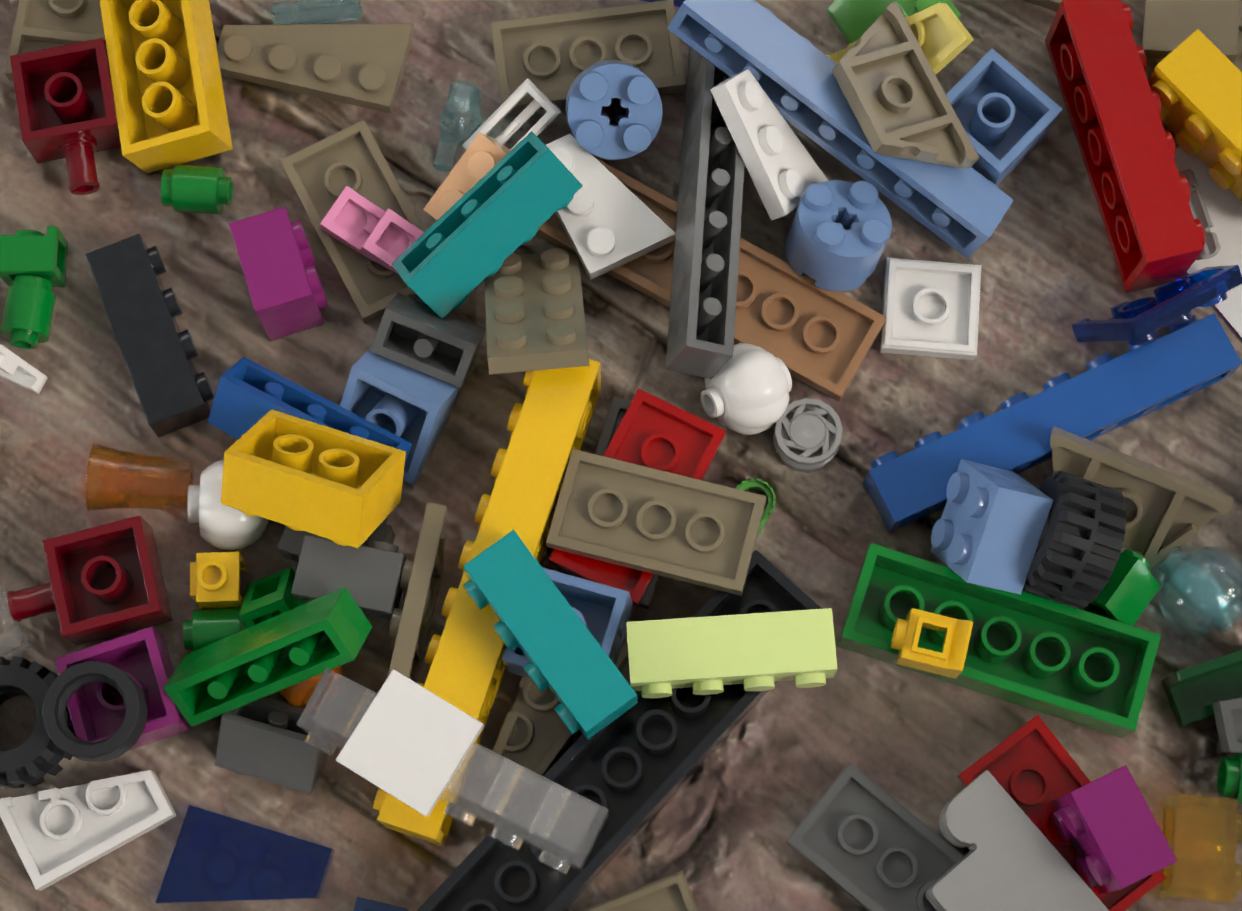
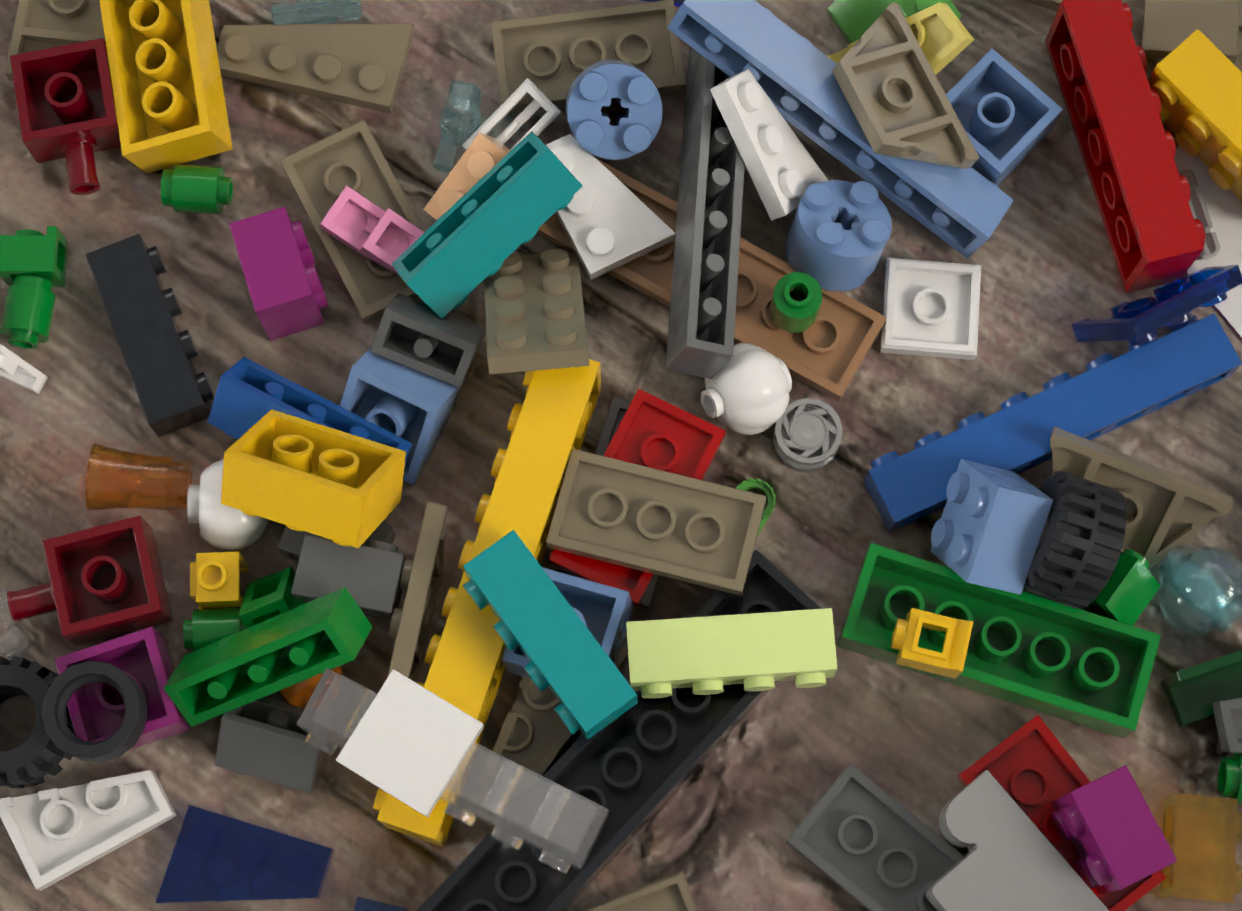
(799, 314): none -> green brick

